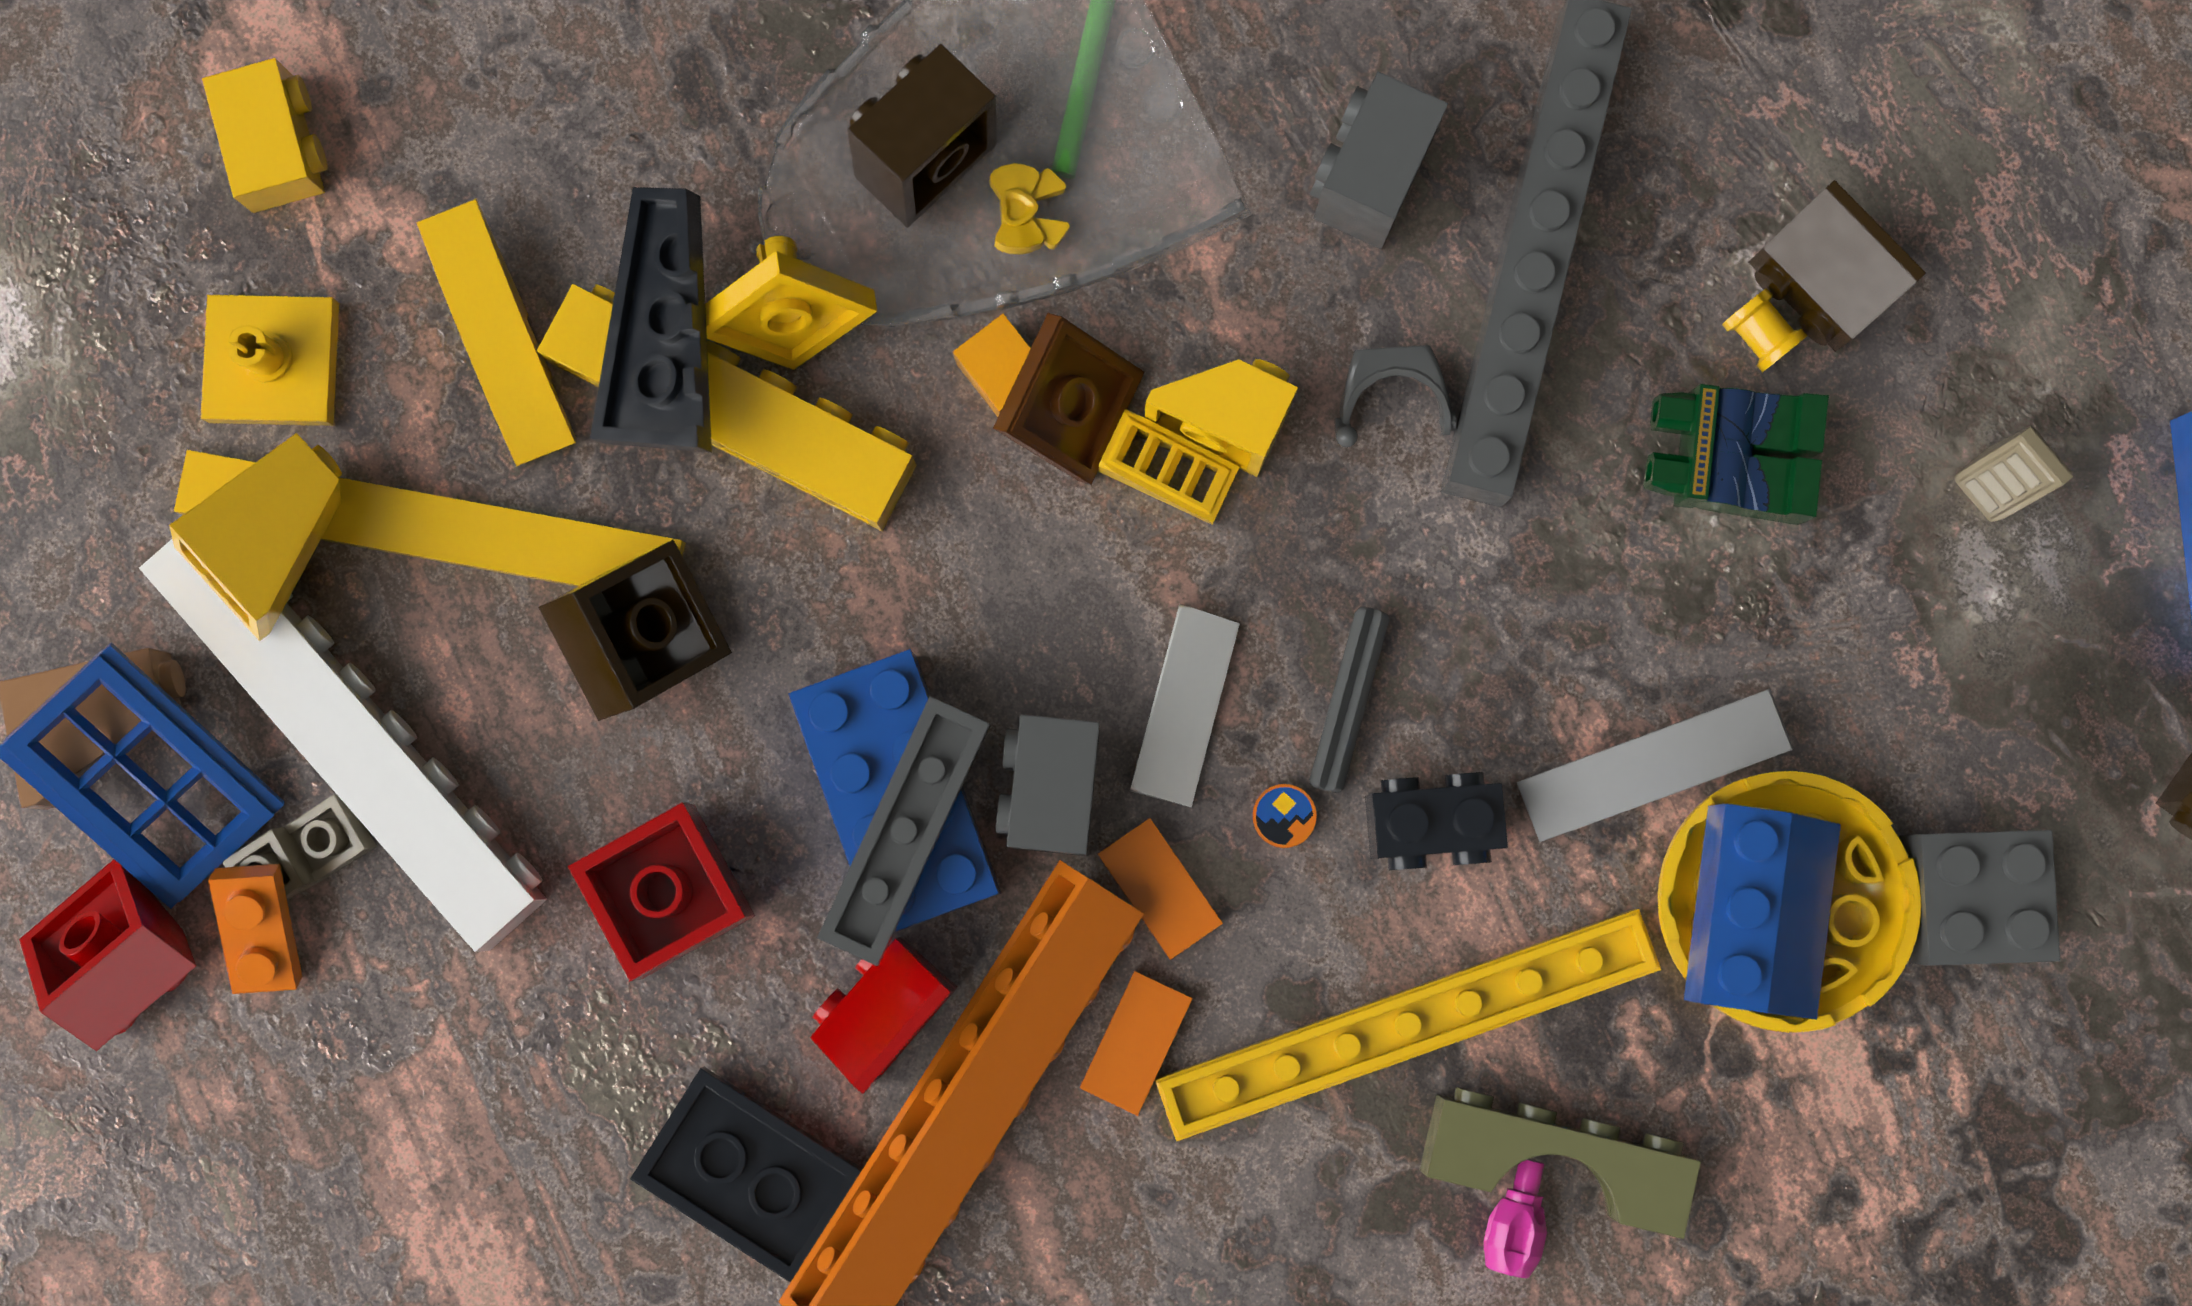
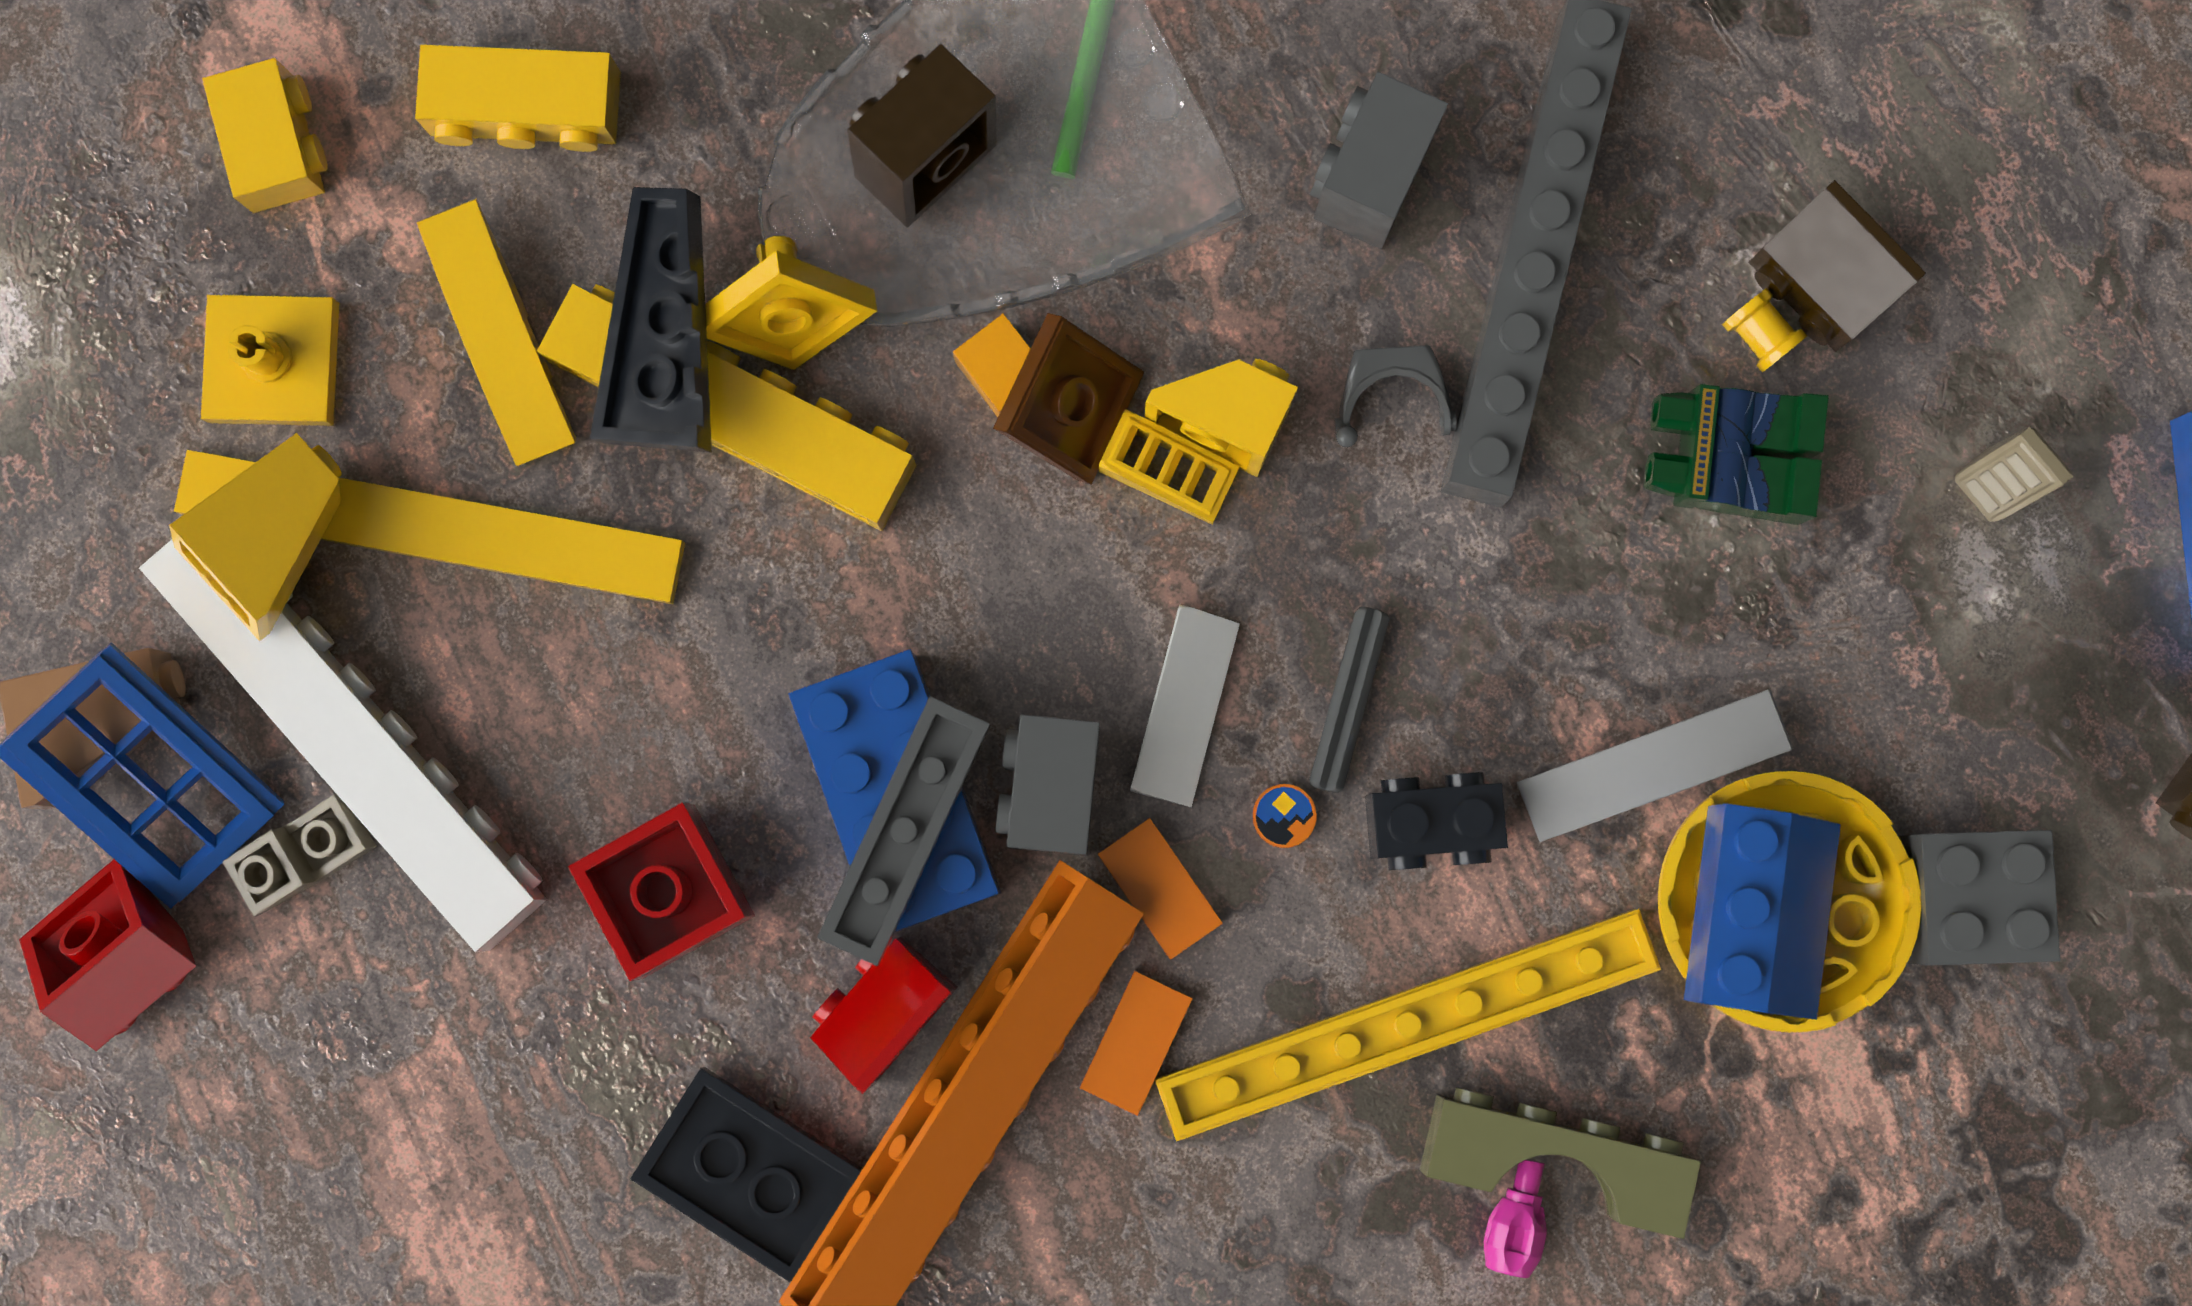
(255, 928): orange plate -> none
(518, 96): none -> yellow brick
(635, 631): dark brown slope -> none
(1018, 190): yellow piece -> none

